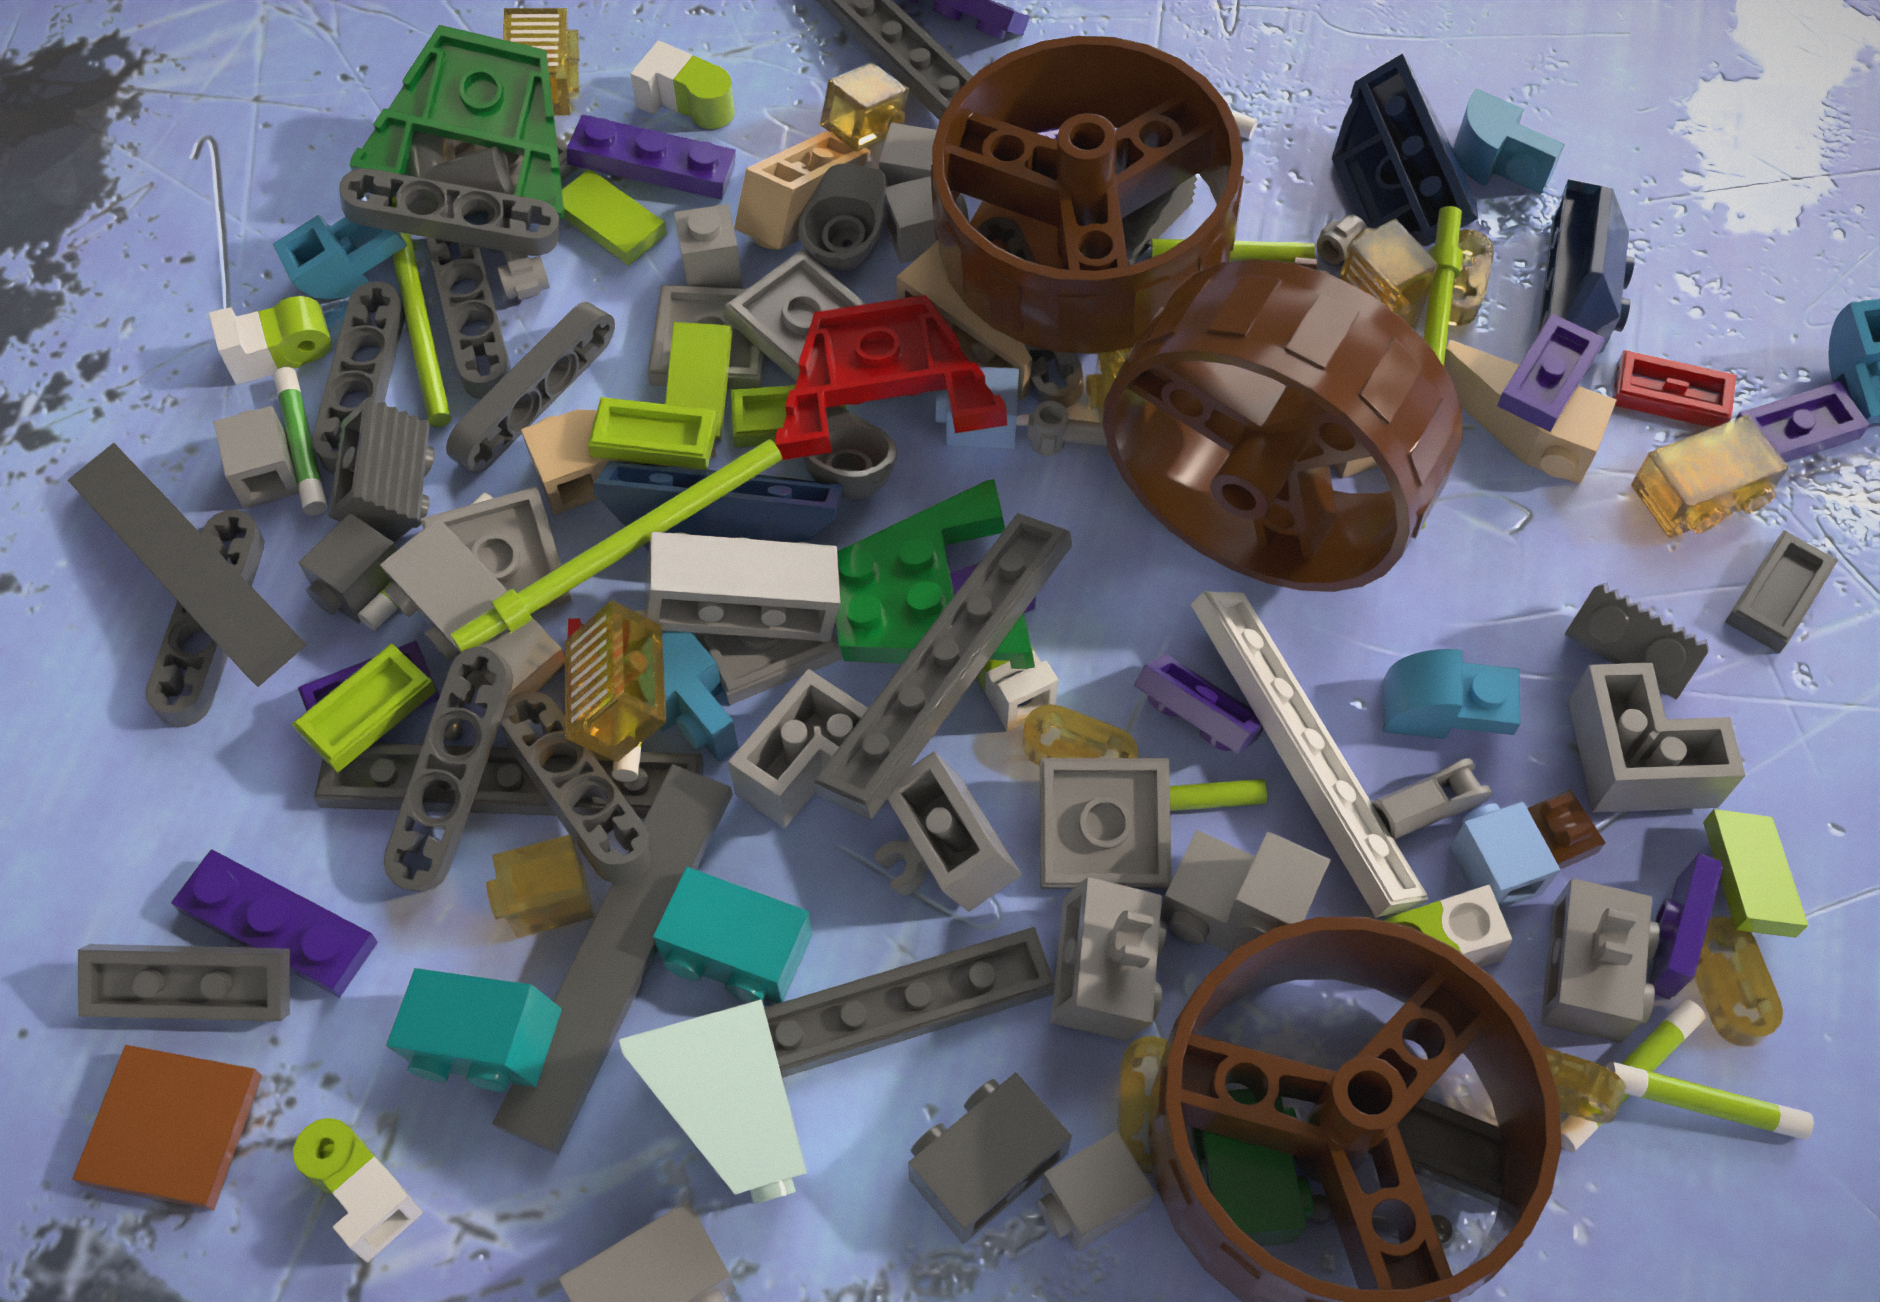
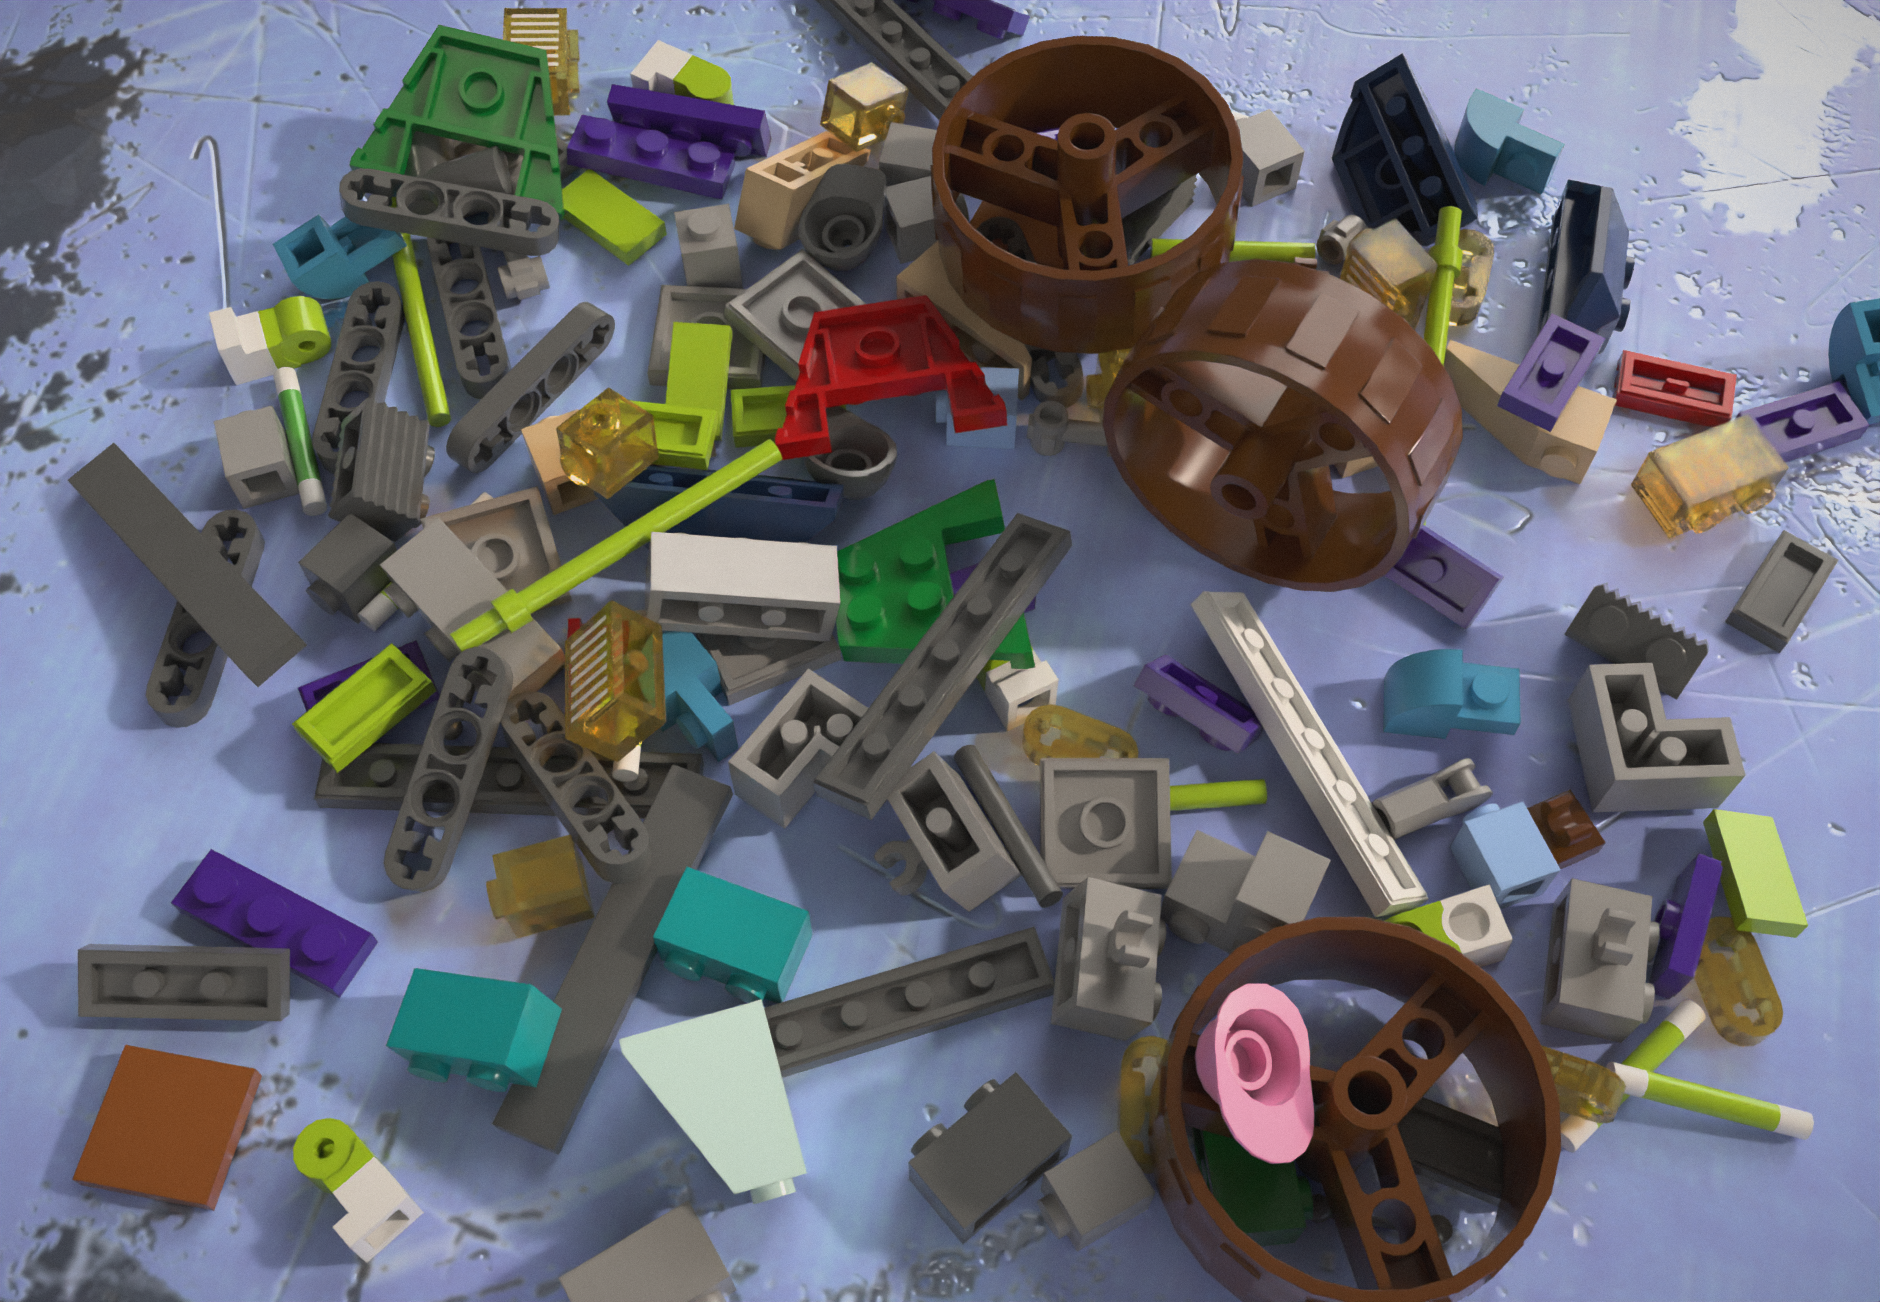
(607, 443): none -> clear yellow brick
(692, 118): none -> dark purple plate
(1008, 826): none -> dark grey bar
(1259, 1072): none -> bright pink piece
(1269, 156): none -> light grey brick
(1445, 577): none -> plate

